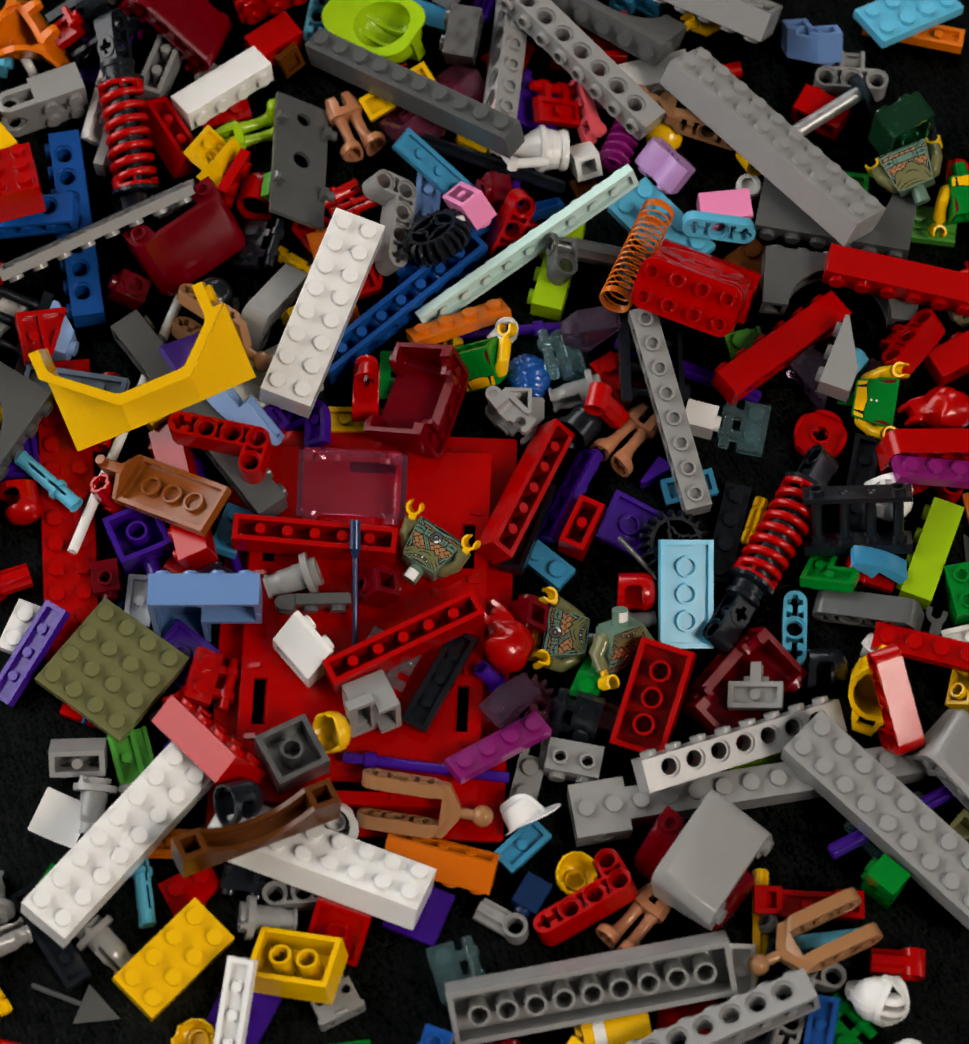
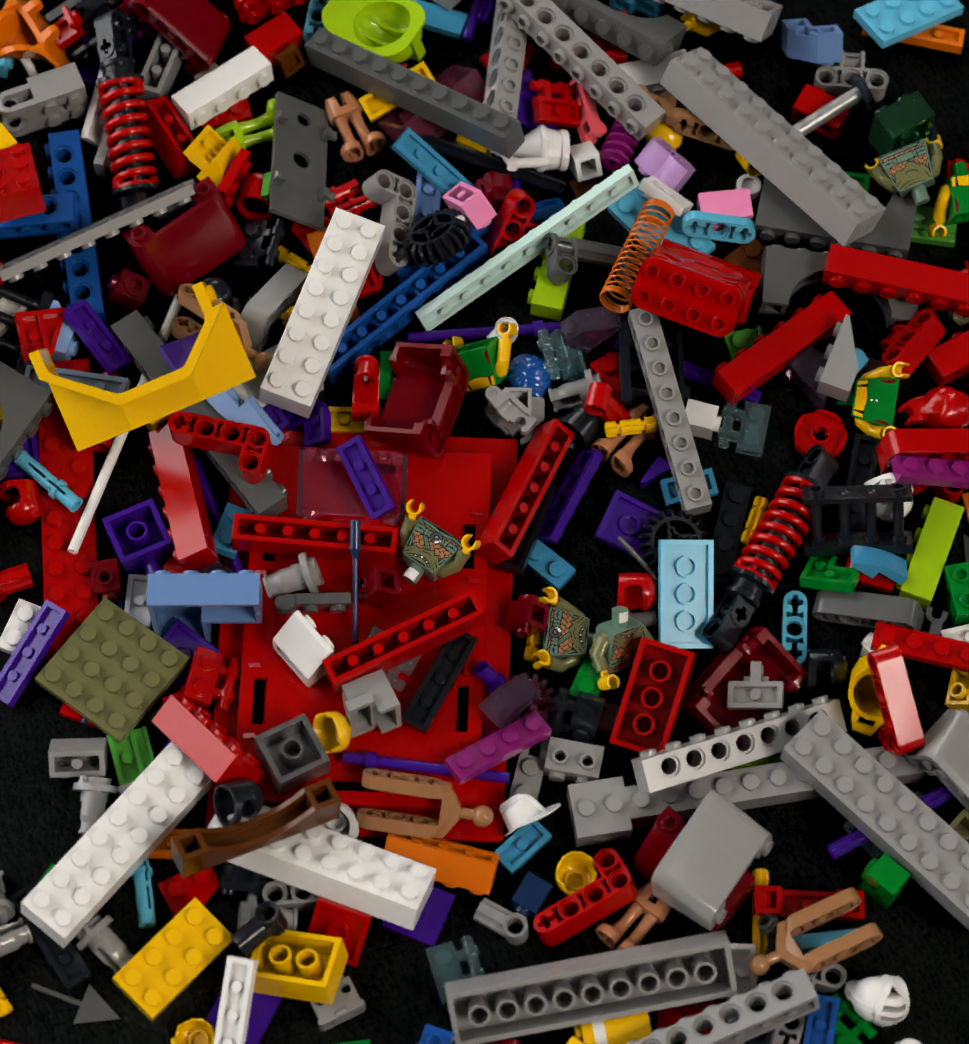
(57, 818): white sticker -> none
(97, 337): none -> dark purple plate
(102, 489): red piece -> none
(166, 492): dark orange hinge -> none
(260, 927): none -> black piece
(366, 477): none -> dark purple plate
(459, 323): orange plate -> none
(462, 36): flat silver brick -> none
(507, 640): red piece -> none
(581, 527): red brick -> none
(630, 426): none -> yellow axle
(656, 189): none -> white plate
(907, 963): red piece -> none

